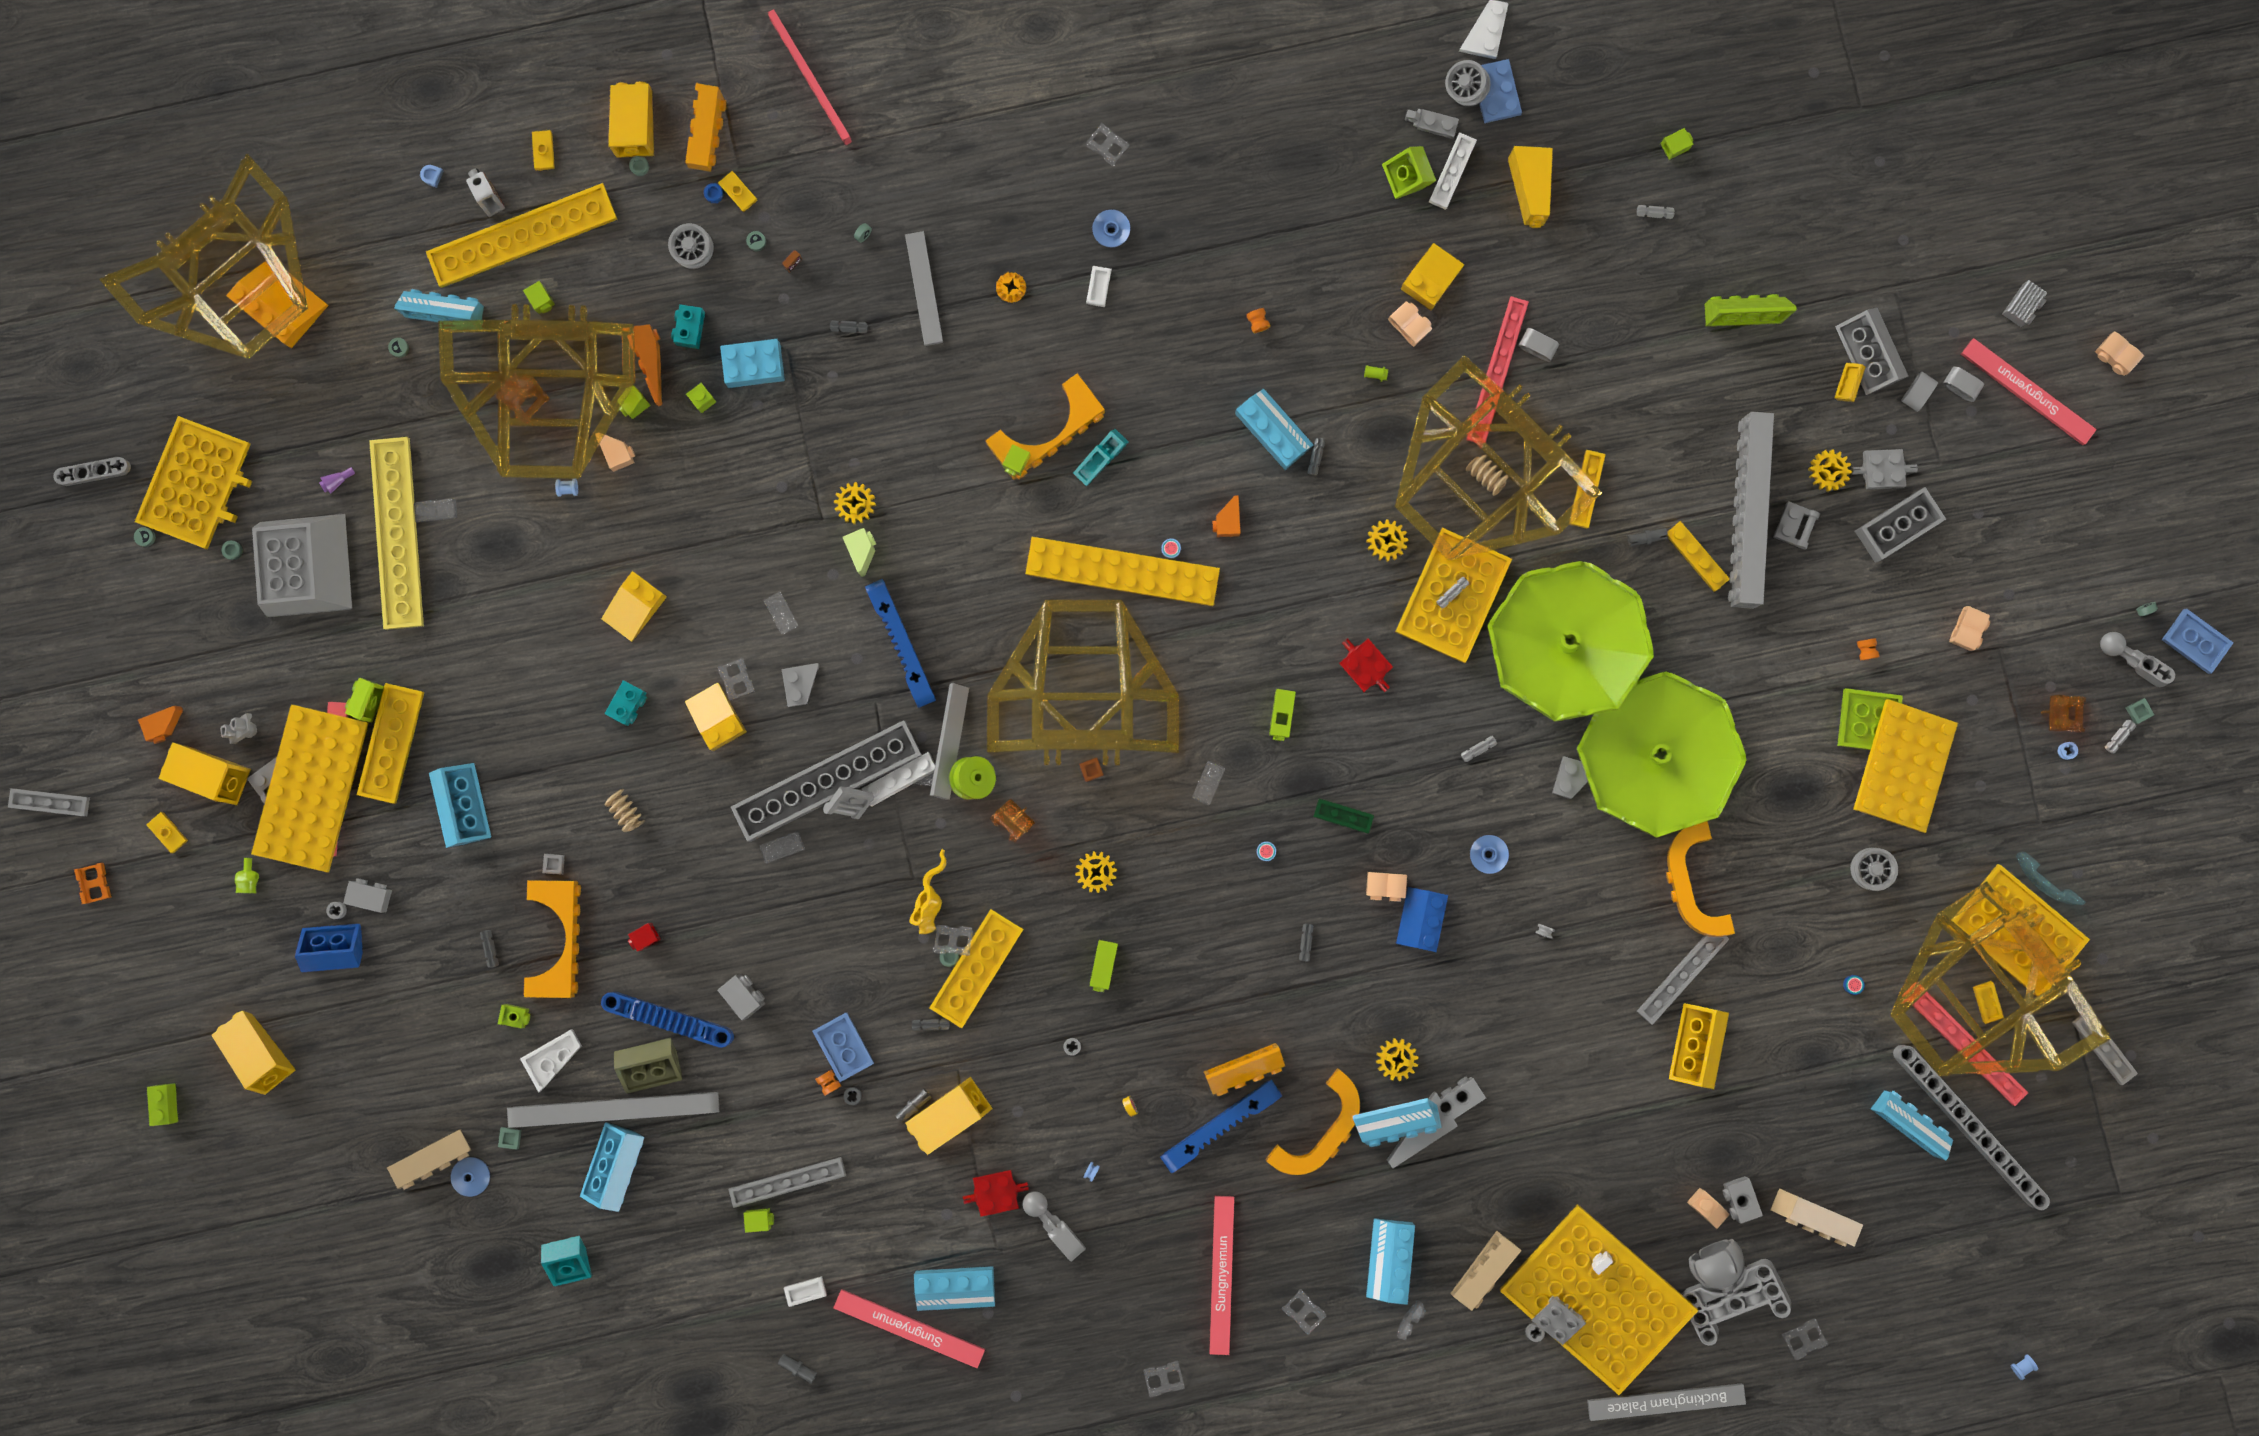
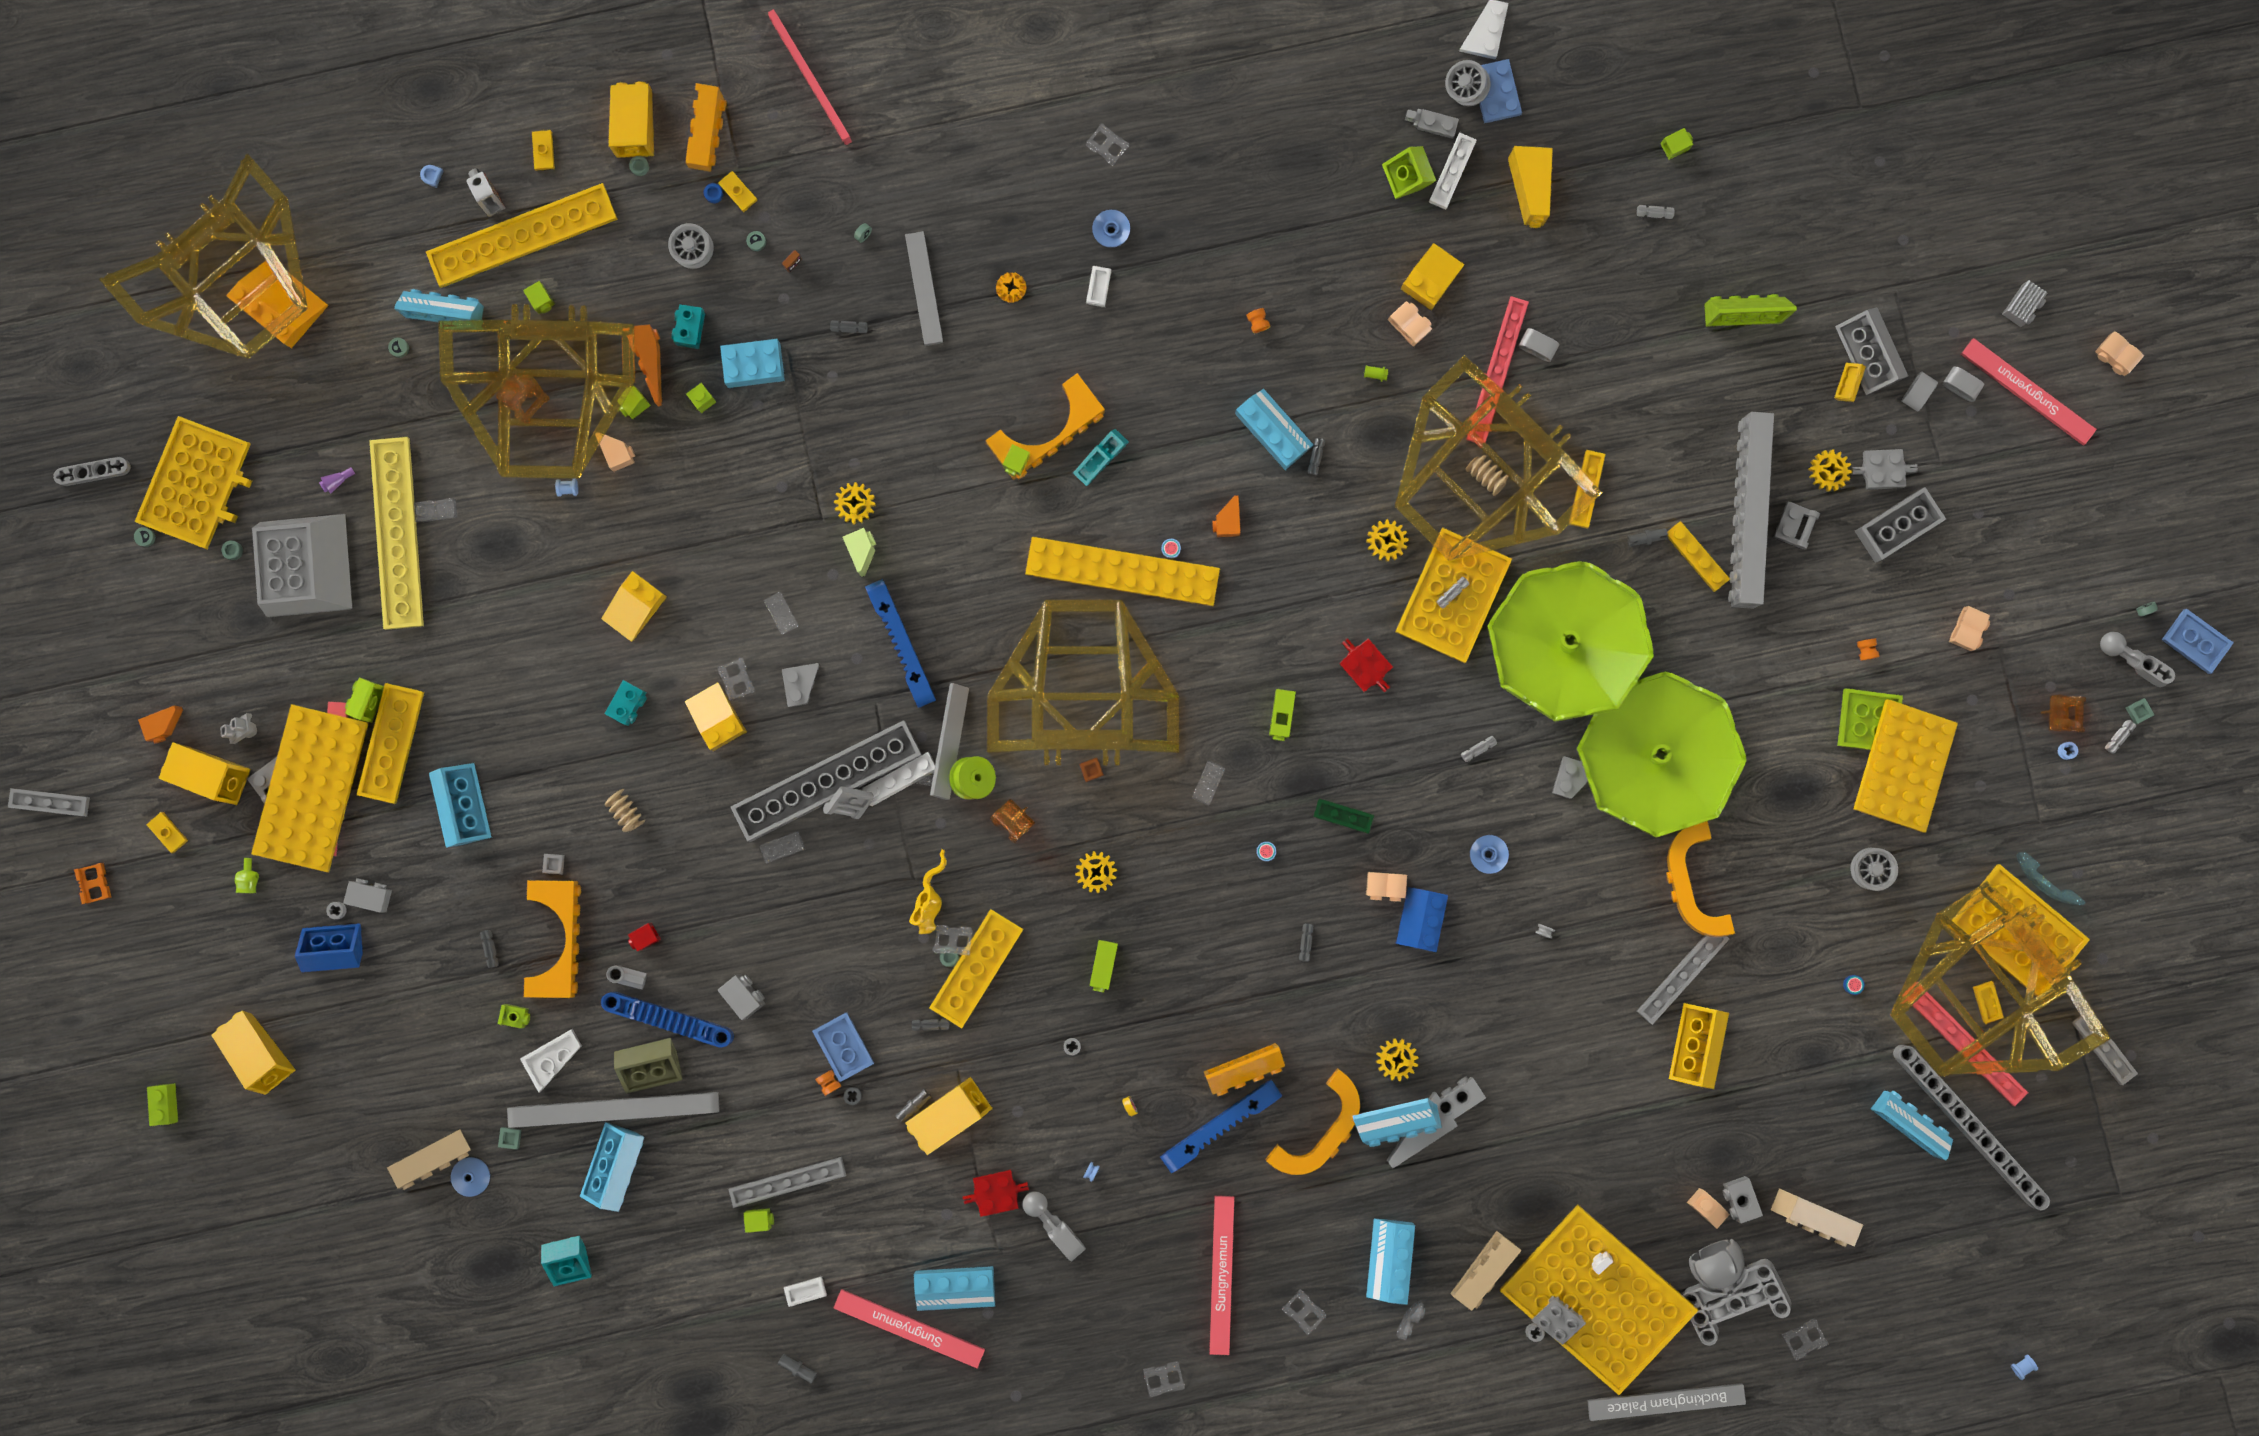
(628, 977): none -> light grey piece

